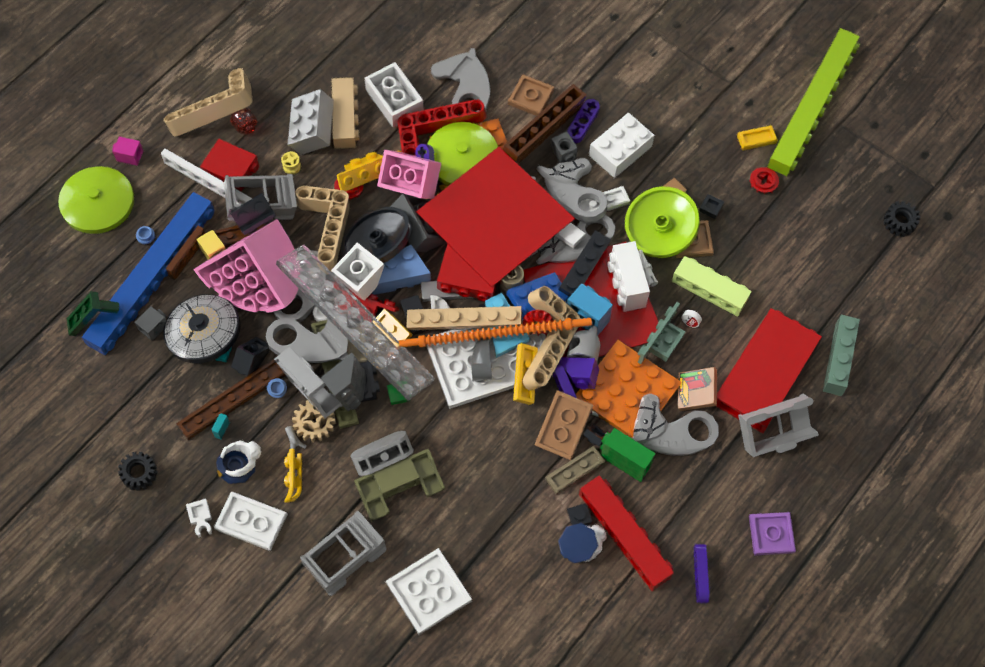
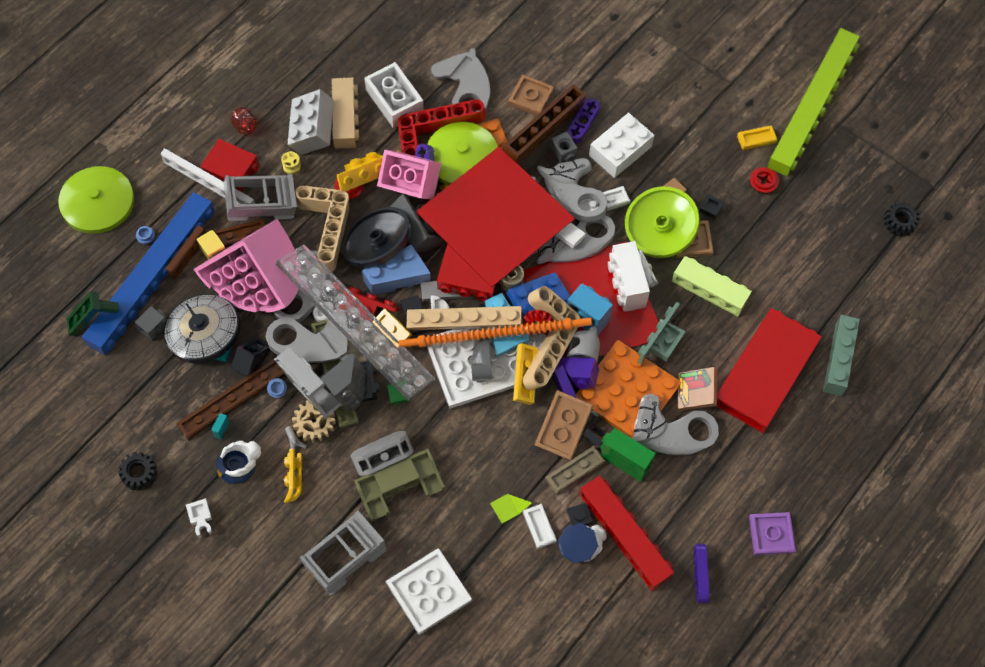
(127, 151): dark pink brick -> none
(214, 107): tan beam -> none
(250, 521): white tile -> none
(253, 214): black bracket -> none
(359, 271): white slope -> none
(509, 507): none -> lime sticker
(539, 526): none -> white tile
(585, 263): black plate -> none
(691, 318): white tile -> none
(785, 441): light grey piece -> none

